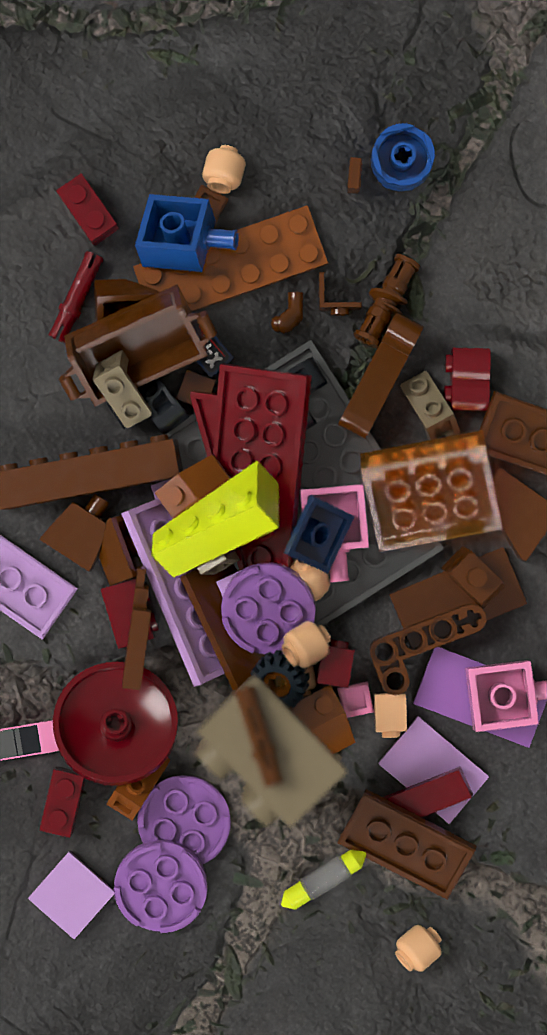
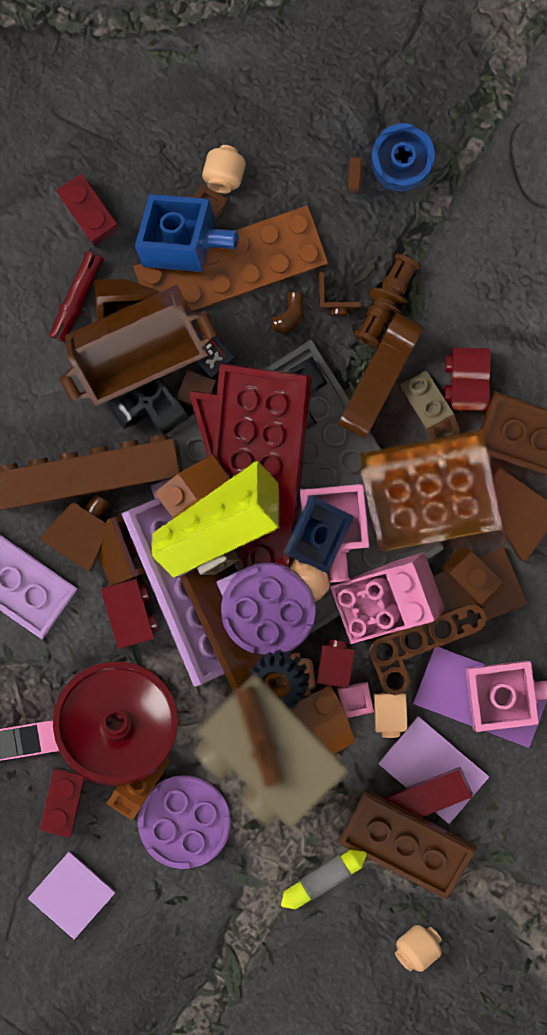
(120, 391): dark tan bracket -> none
(137, 634): reddish brown piece -> none
(160, 886): medium lavender tile -> none
(306, 644): light nougat head -> none
(388, 598): none -> bright pink slope

